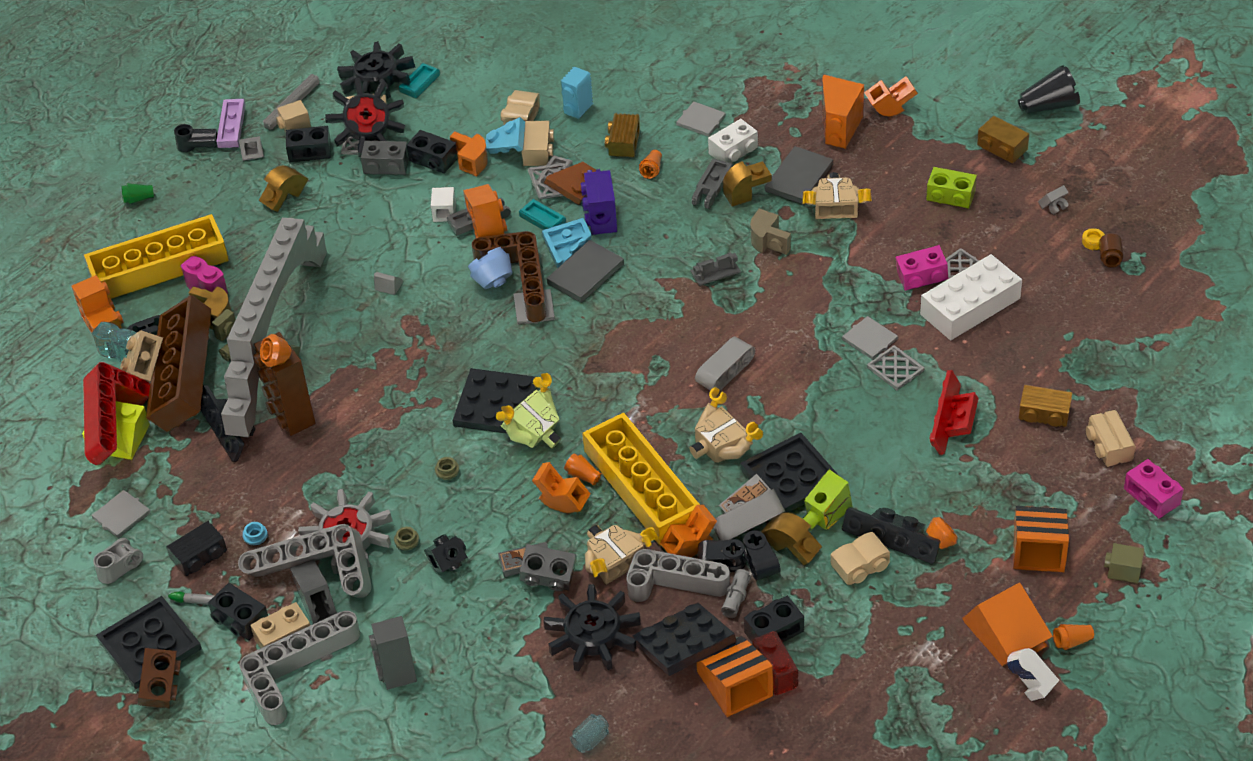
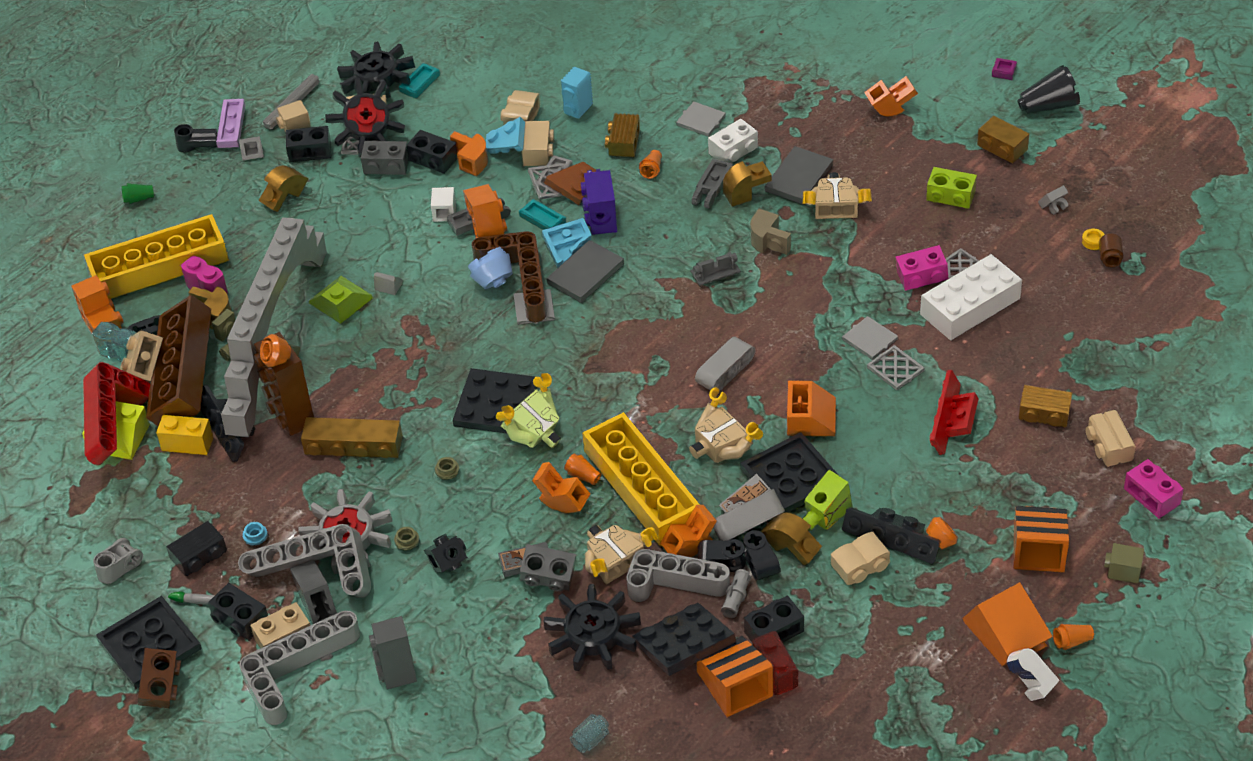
(121, 513): light grey piece -> none
(185, 434): none -> yellow brick
(340, 299): none -> lime slope
(352, 437): none -> pearl gold brick
(810, 410): none -> orange slope
(841, 109): orange slope -> none
(1004, 68): none -> magenta tile

